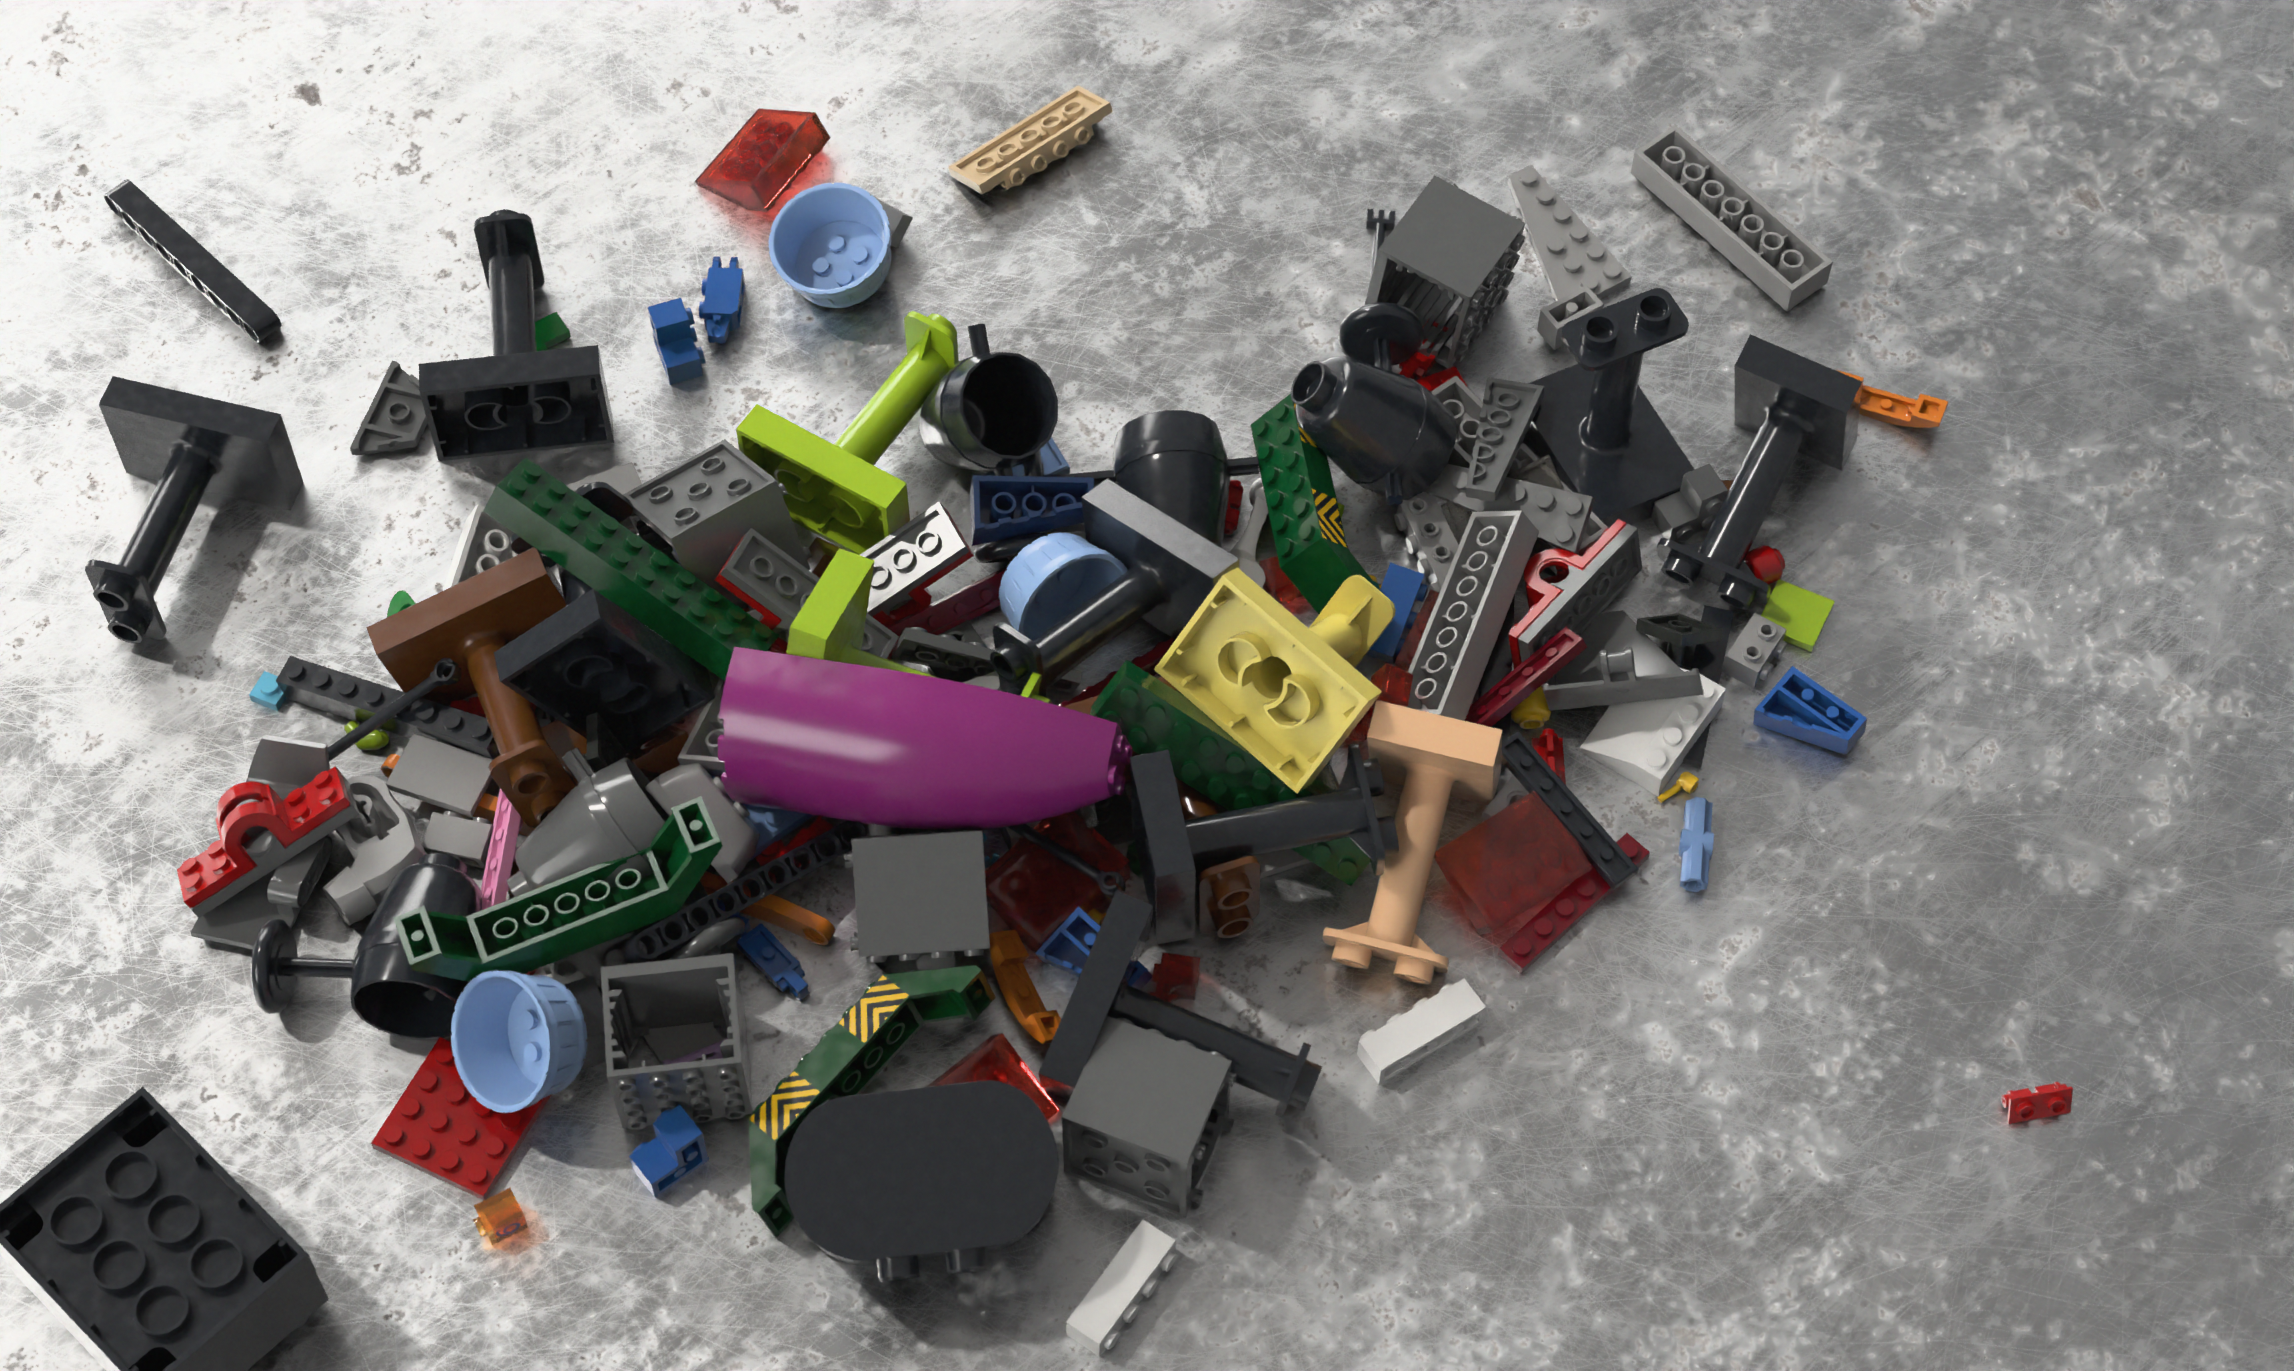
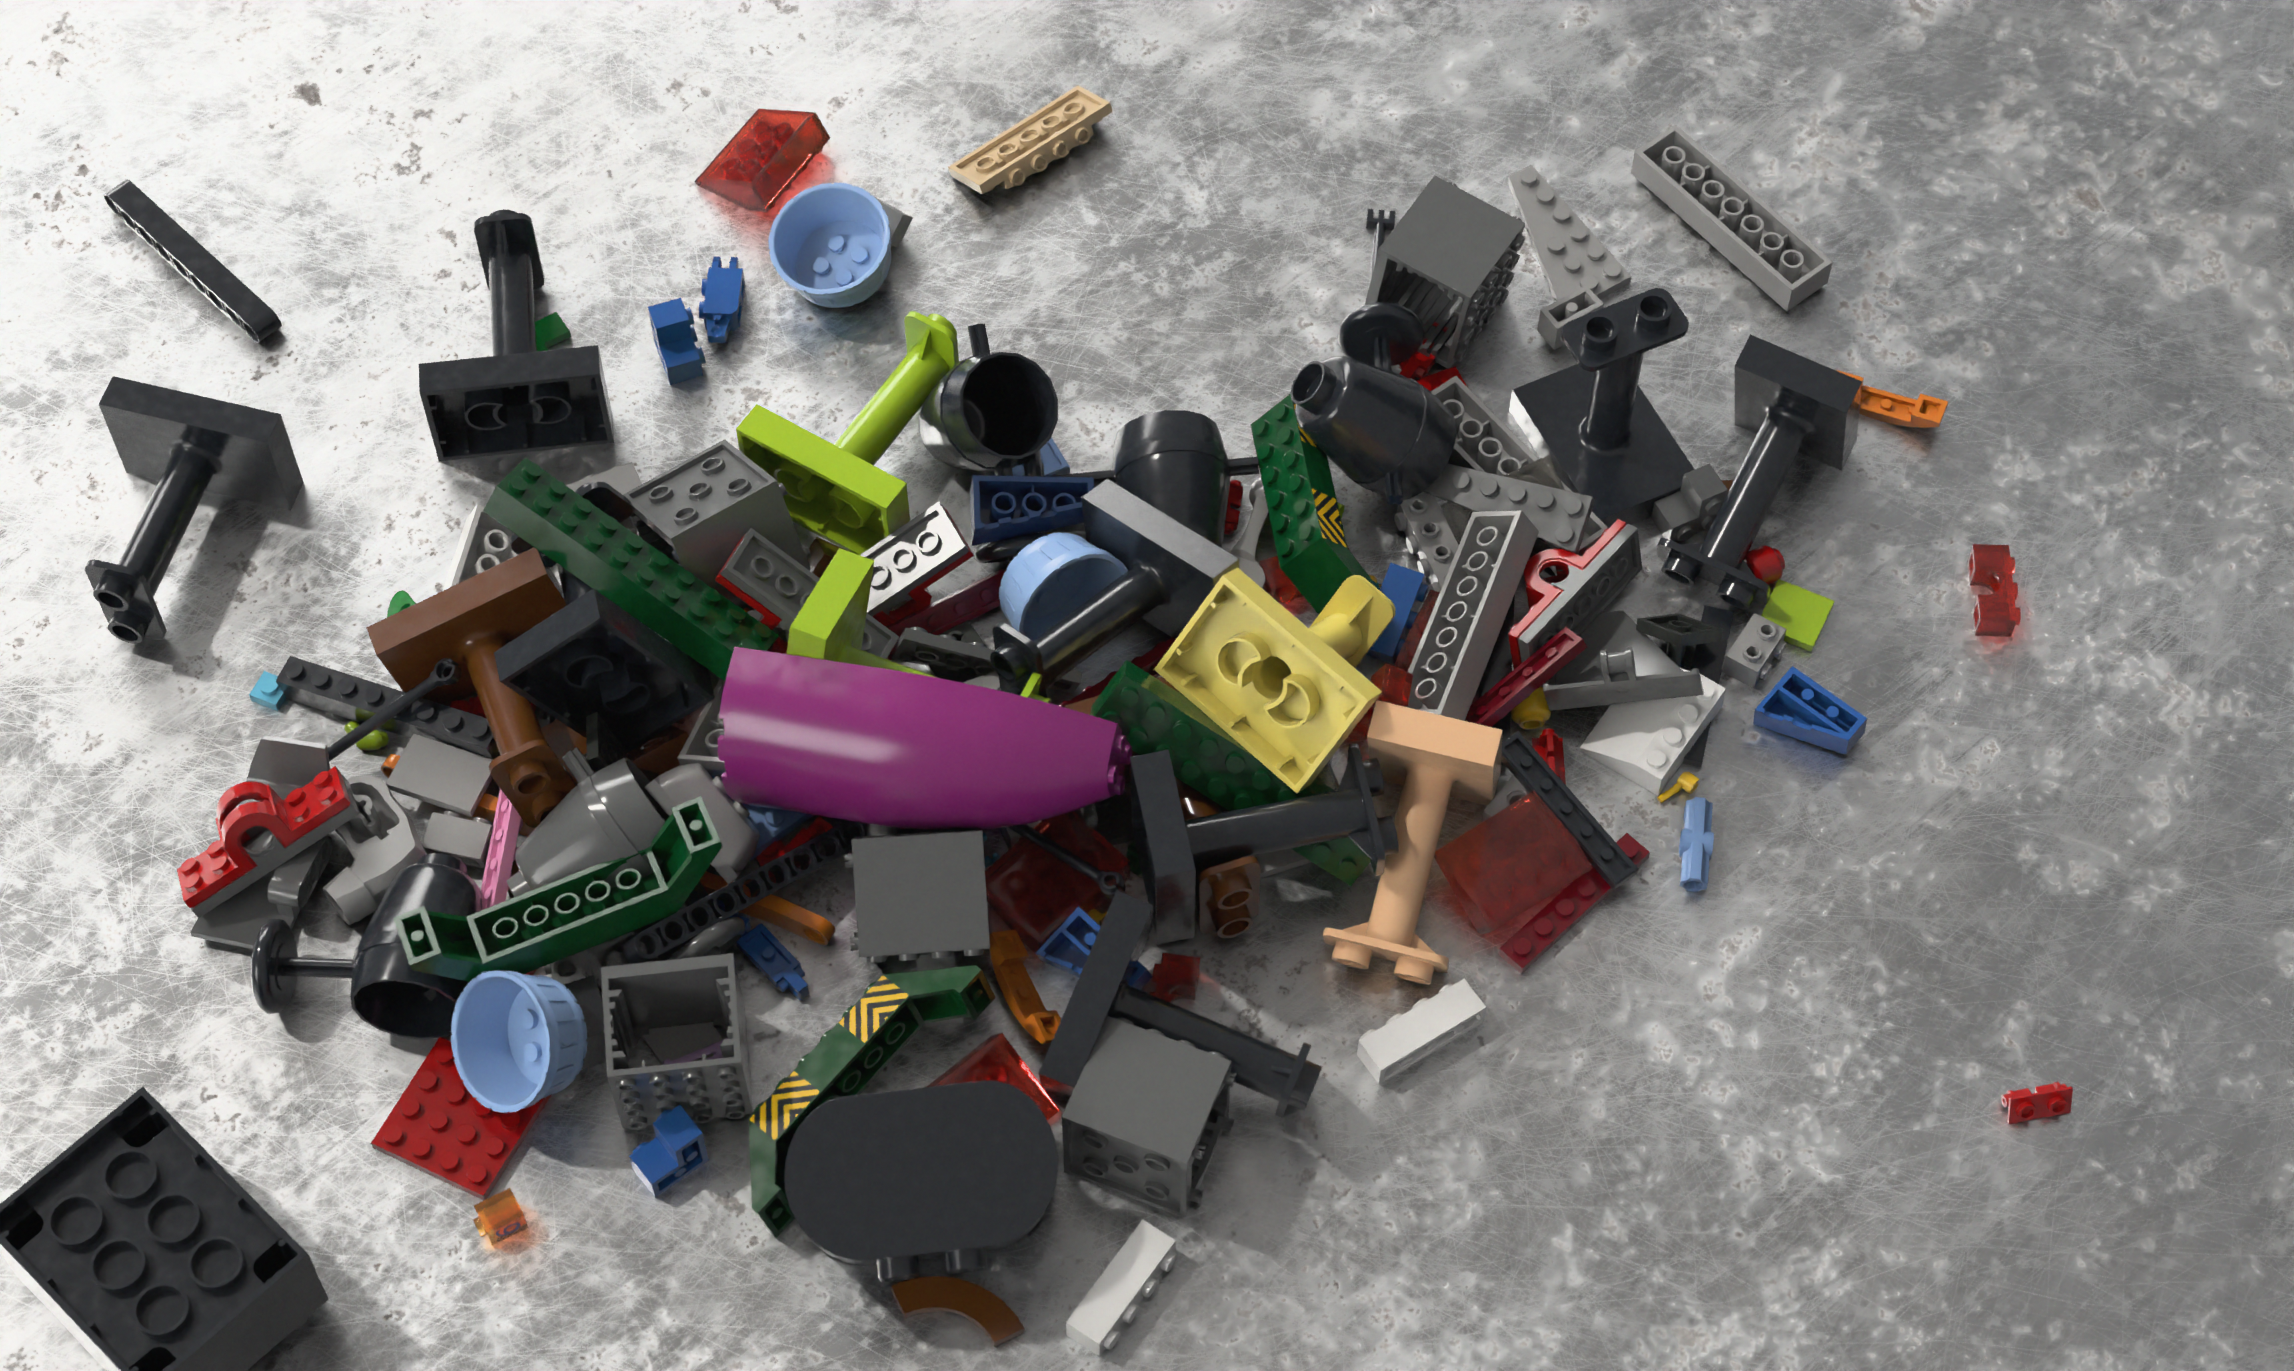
(394, 417): dark grey wing -> none
(960, 1297): none -> reddish brown tile
(1501, 430): dark grey wing -> none
(1993, 569): none -> clear red arch

